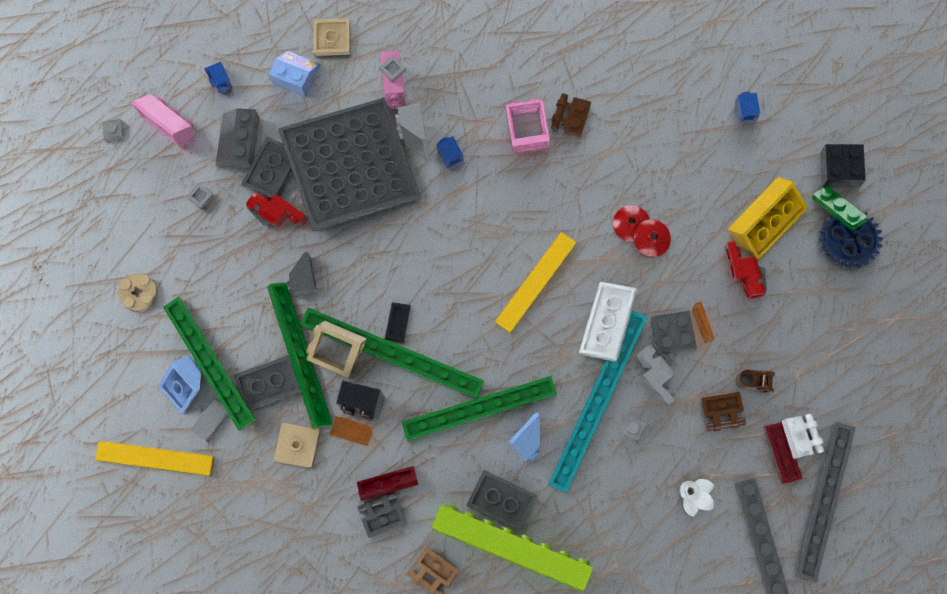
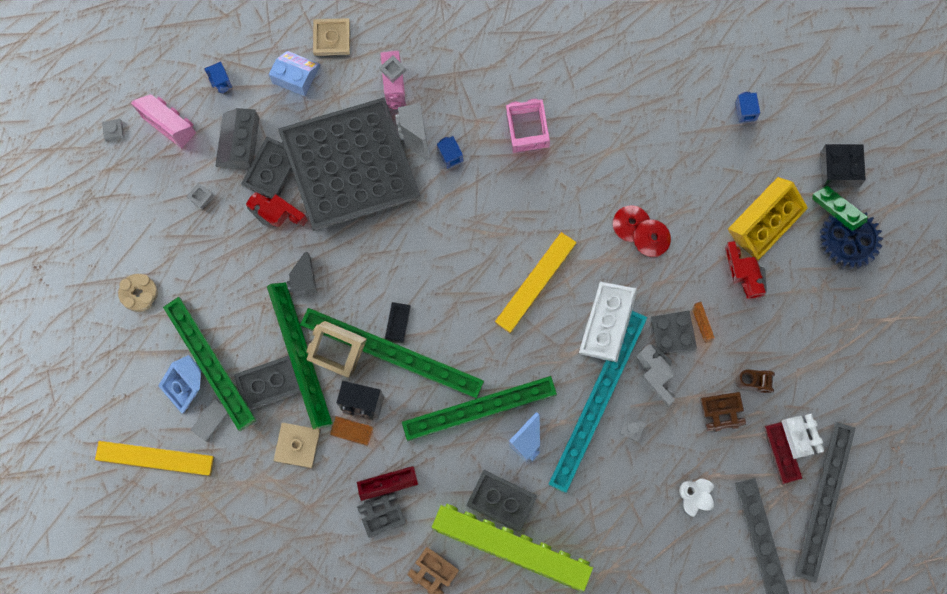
(576, 118): reddish brown plate -> none

